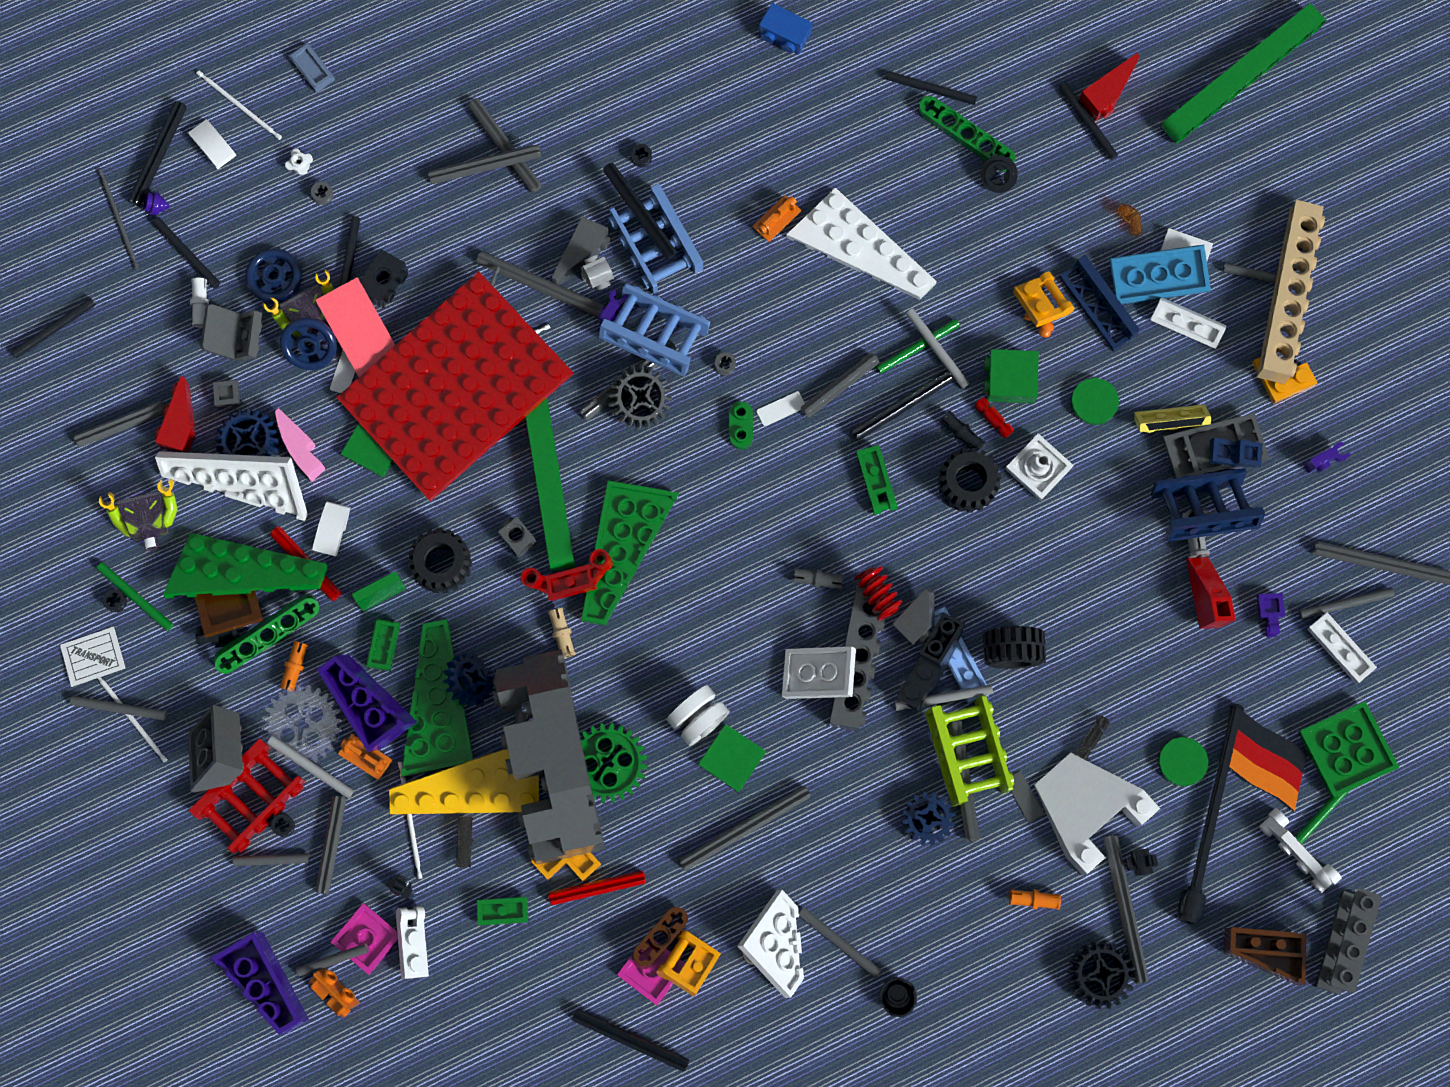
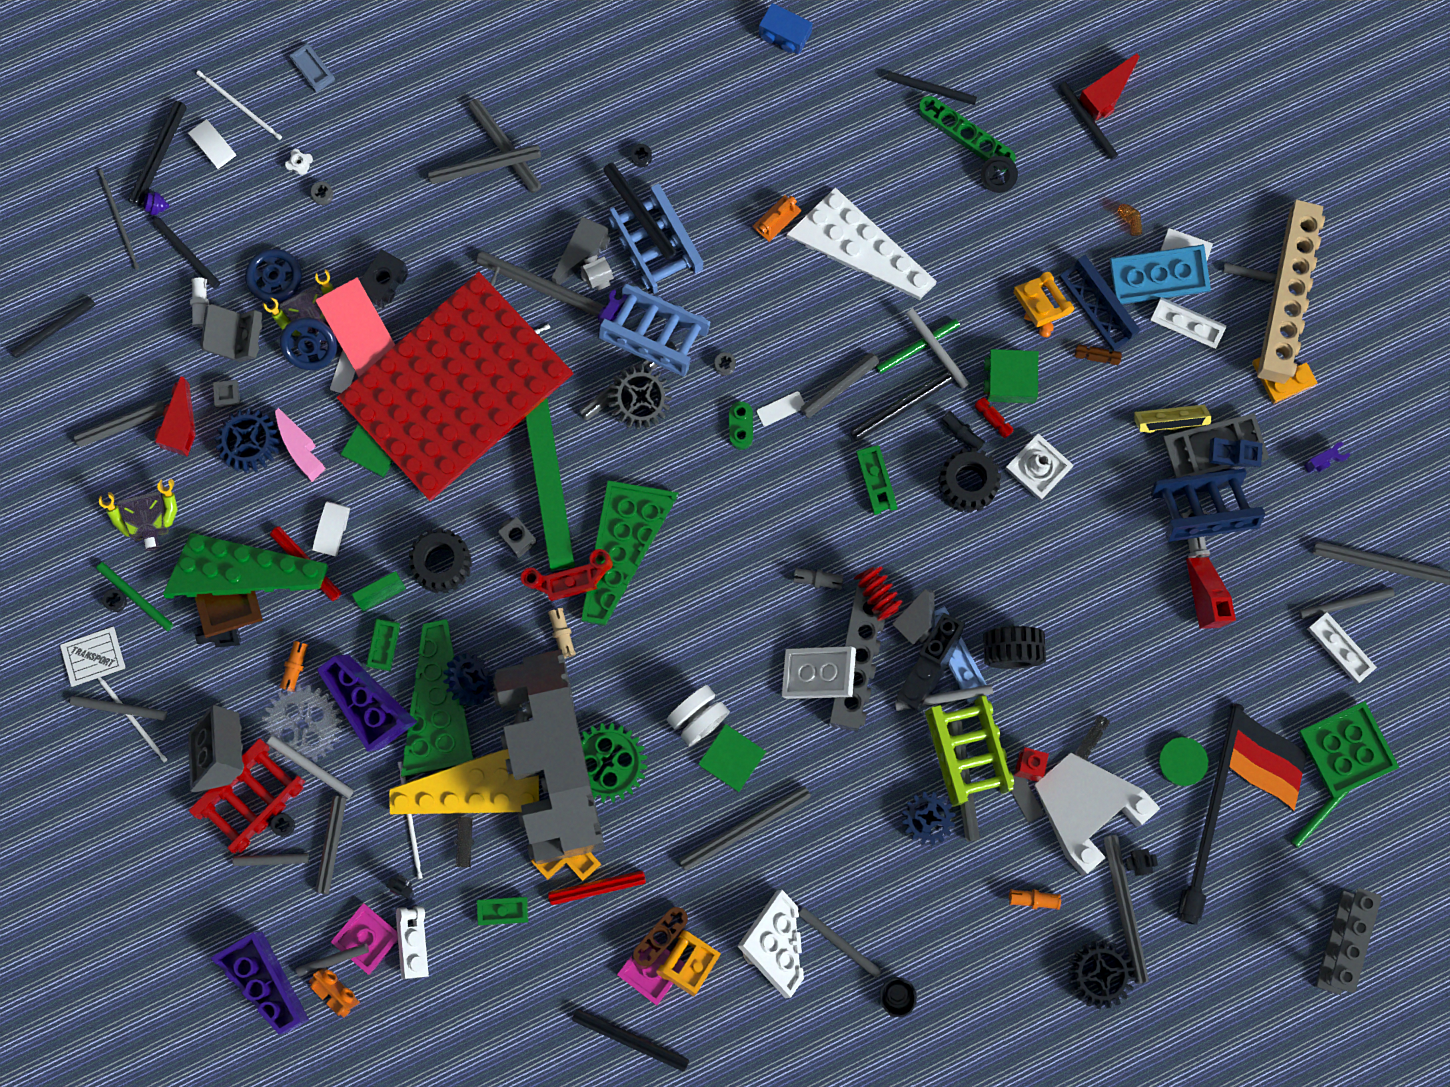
(241, 477): white wing -> none
(259, 644): green beam -> none
(350, 250): black bar -> none
(371, 762): orange hinge -> none
(1031, 764): none -> red brick
(1094, 401): green tile -> none
(1098, 354): none -> reddish brown axle
(1243, 73): green beam -> none
(1270, 951): reddish brown wedge -> none
(1271, 609): dark purple plate -> none
(1306, 863): white plate -> none

